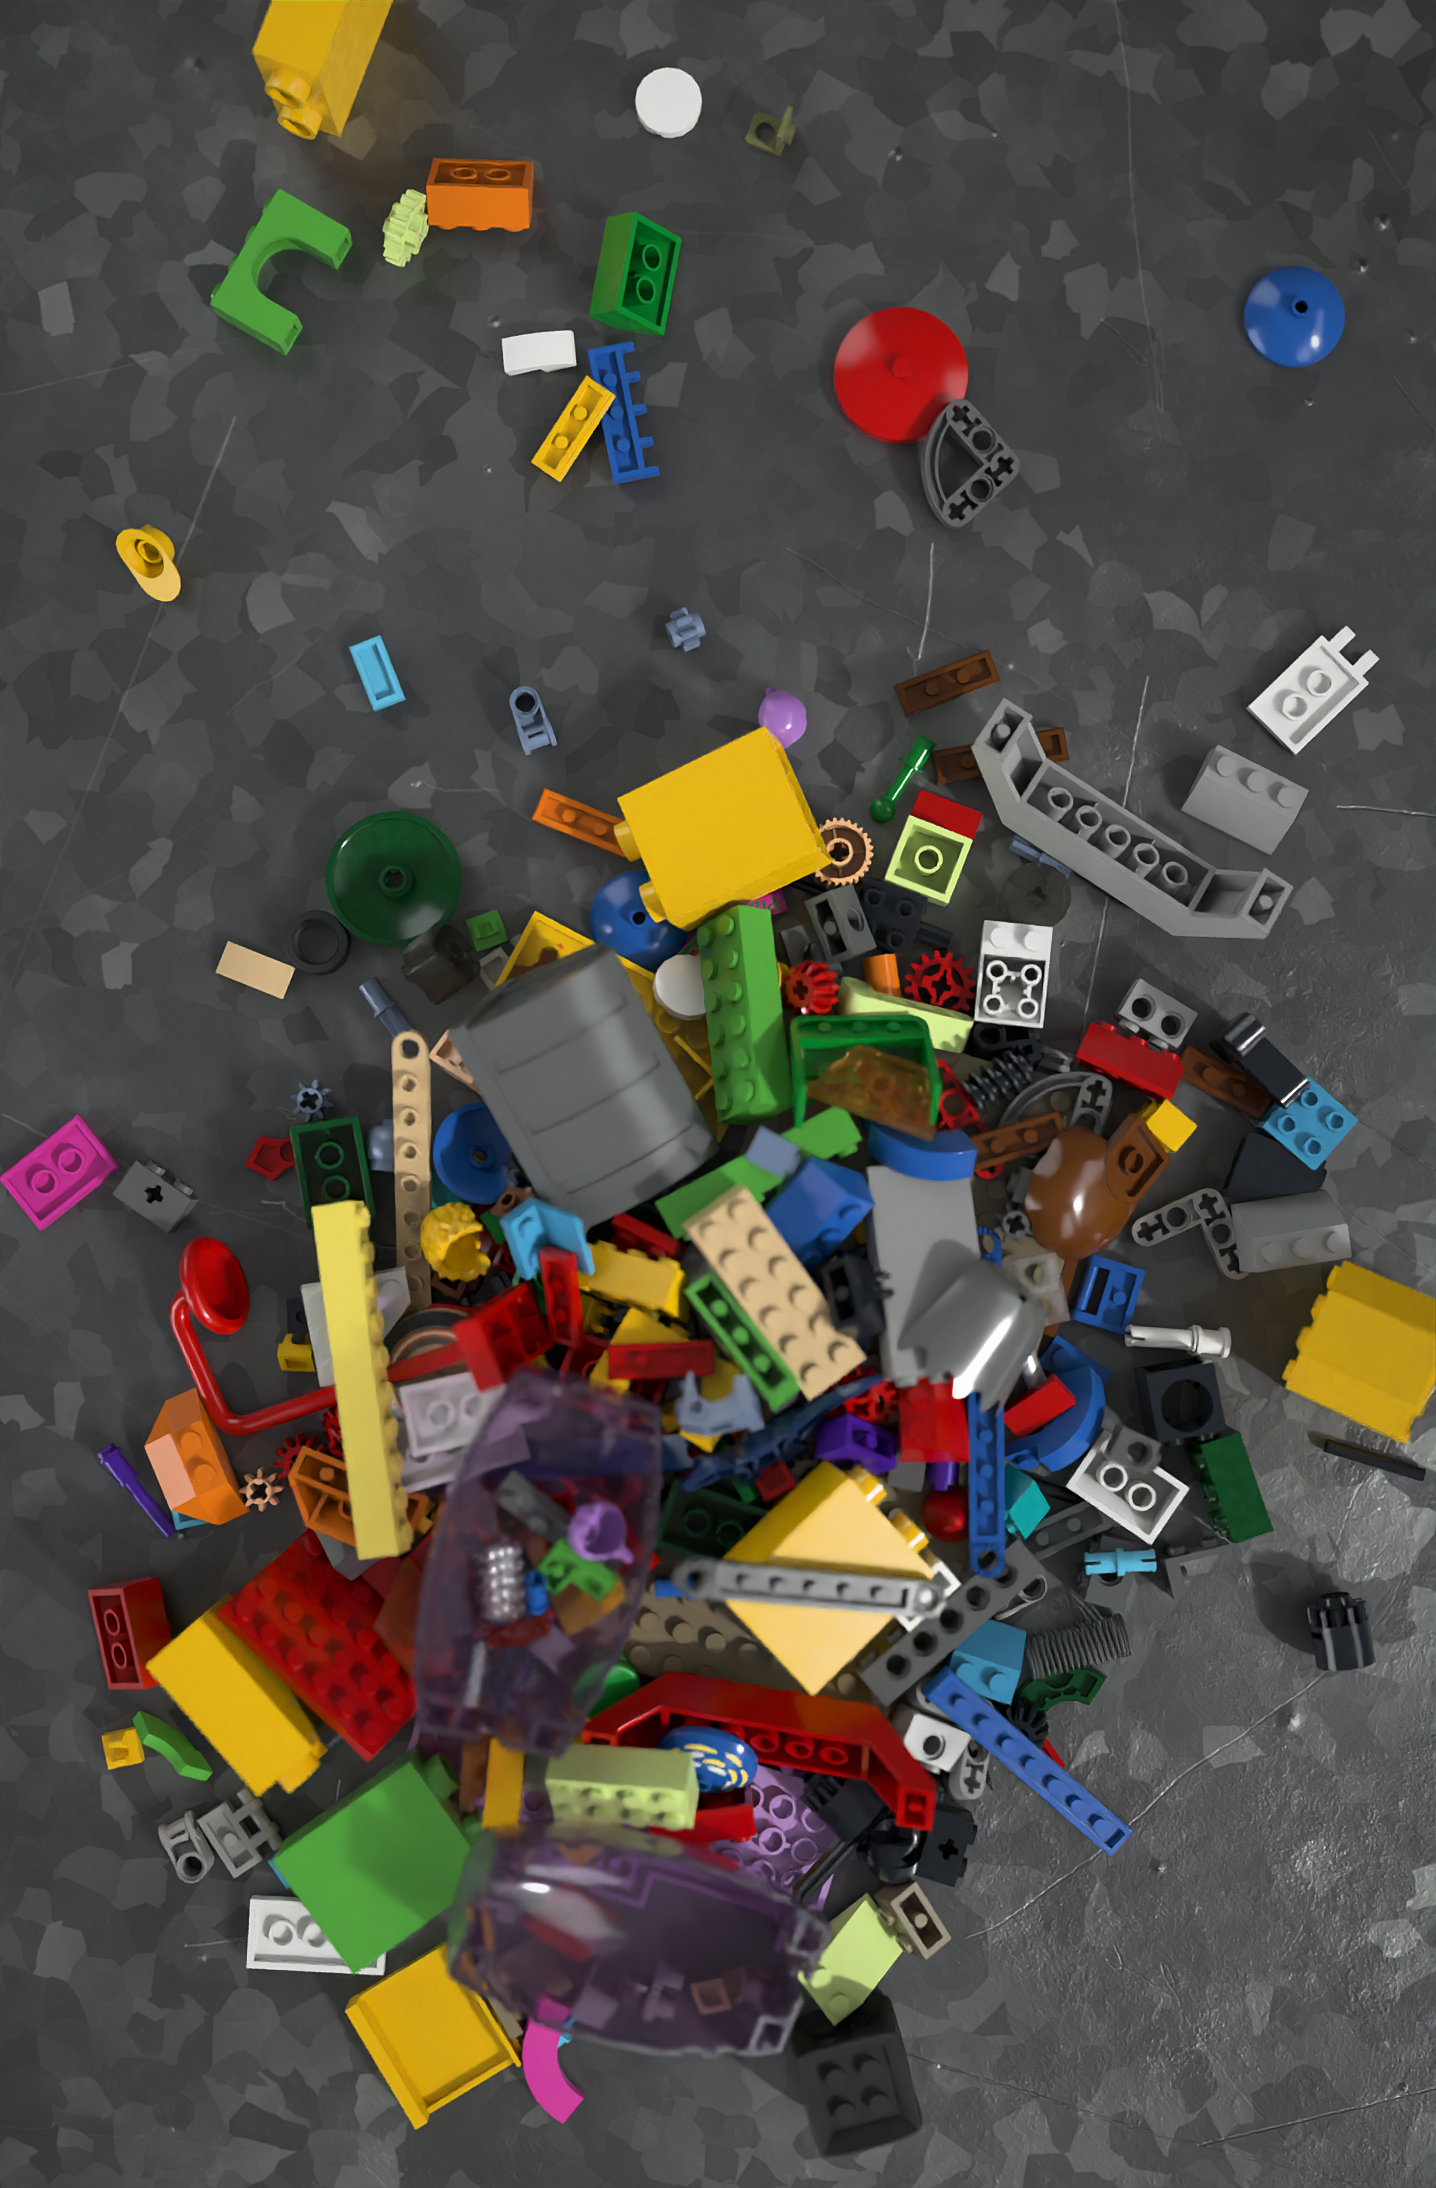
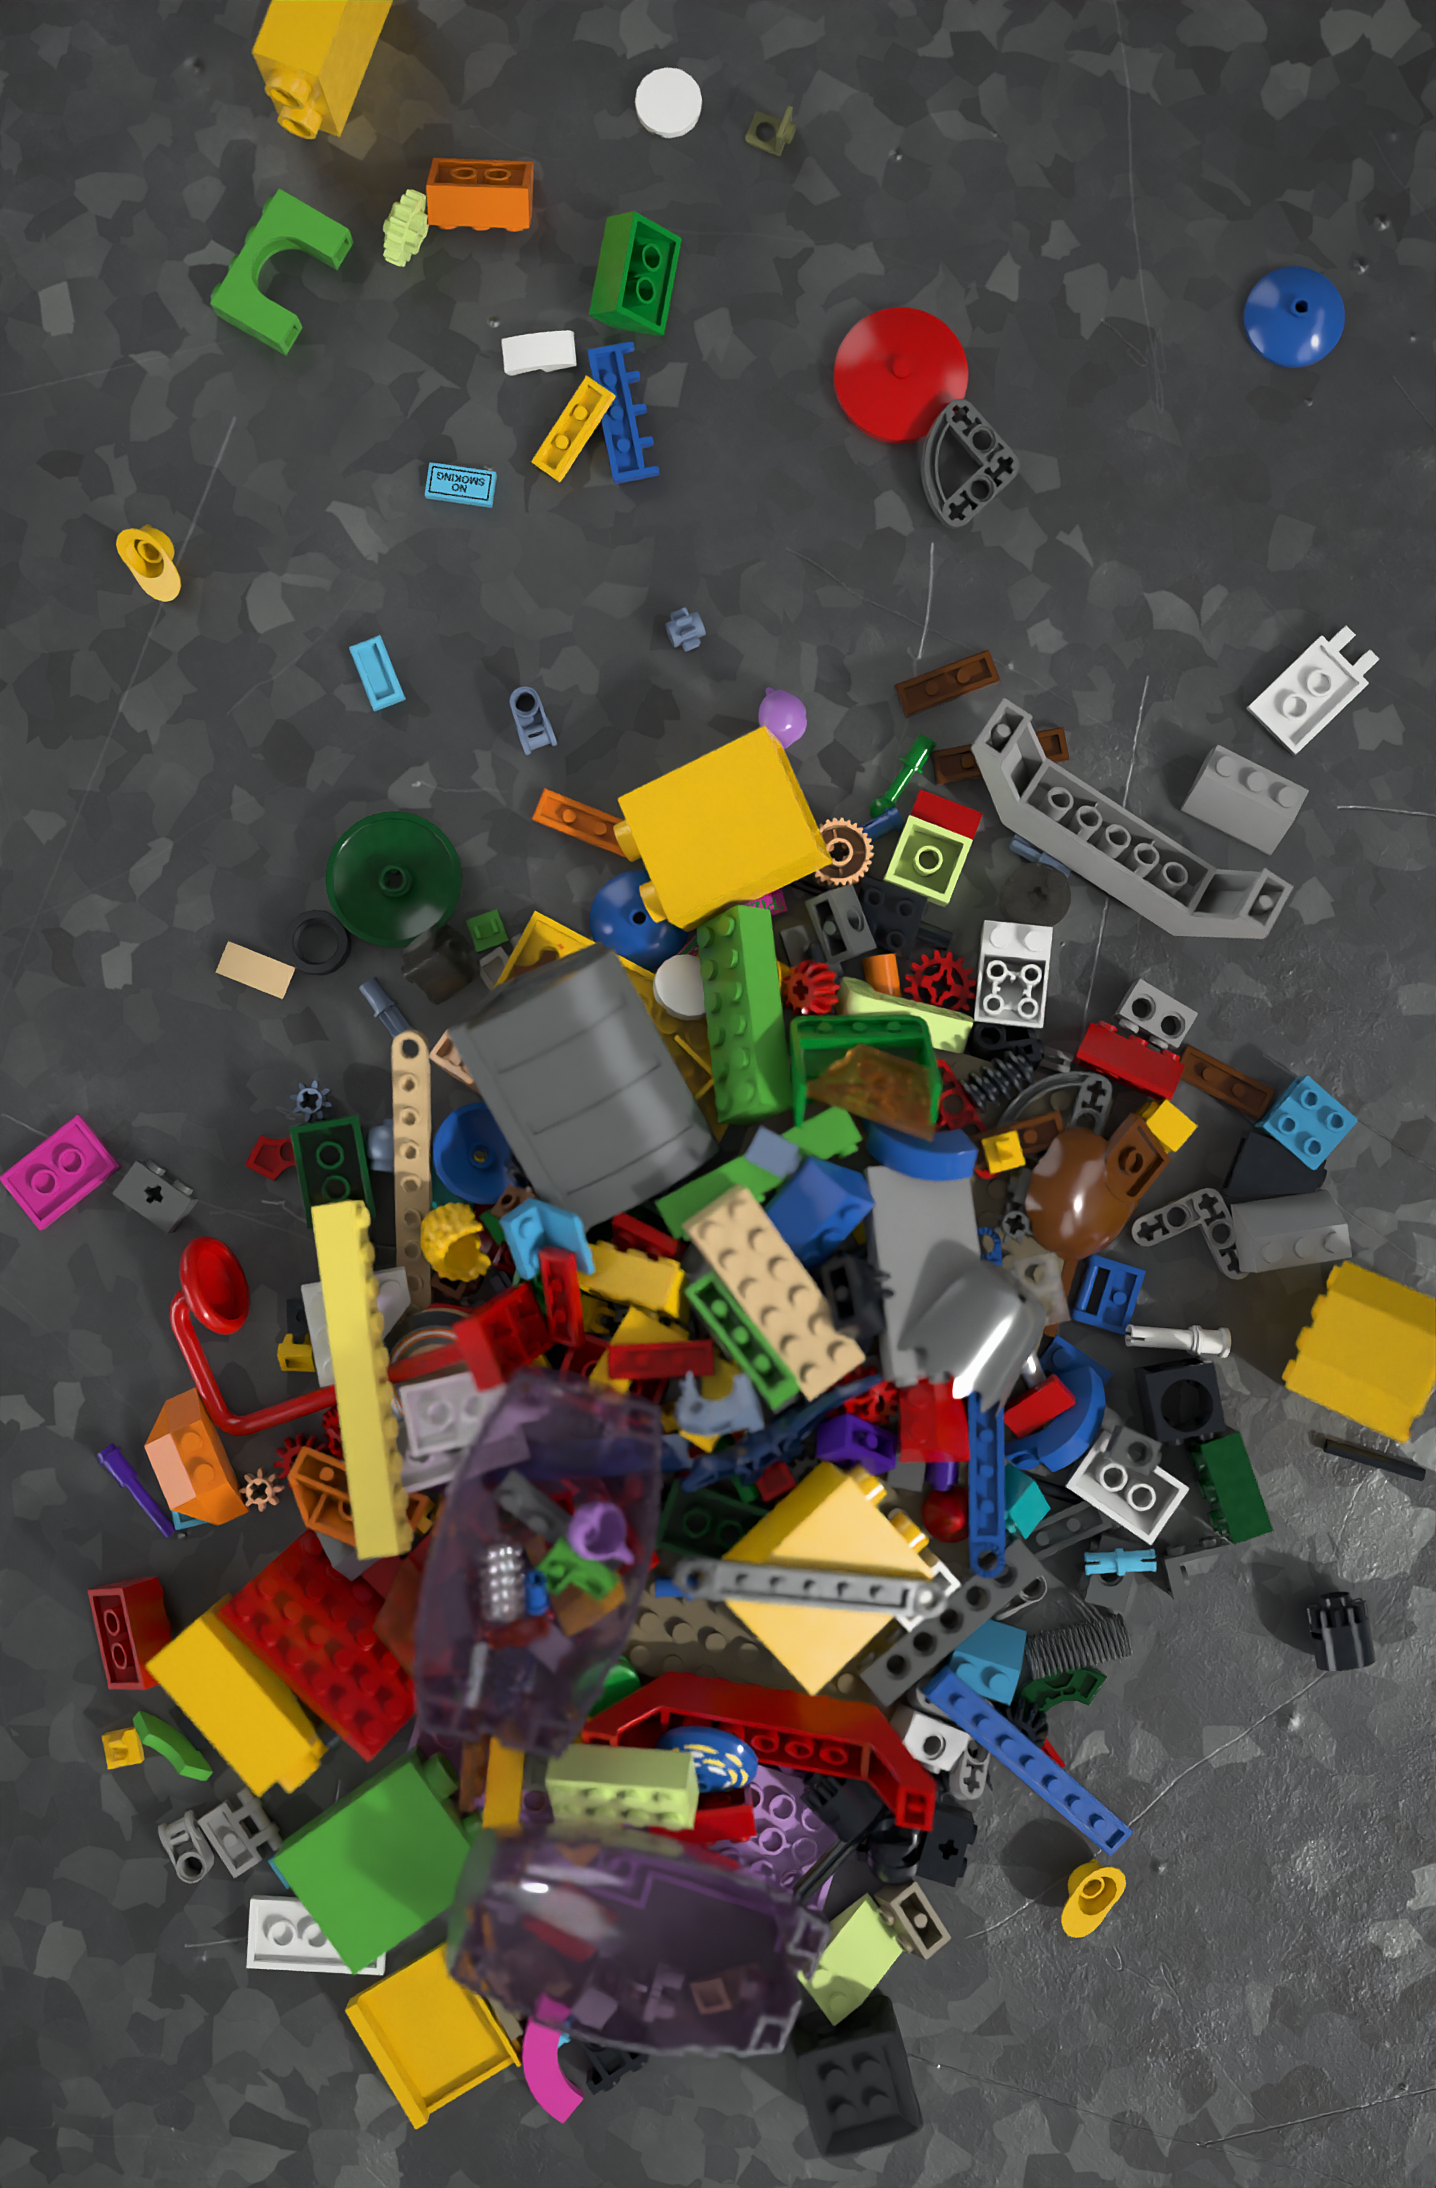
(460, 485): none -> medium azure tile
(611, 2065): none -> black pin
(883, 824): none -> blue pin
(1002, 1152): none -> yellow tile
(1091, 1895): none -> yellow piece
(1245, 1045): black beam -> none

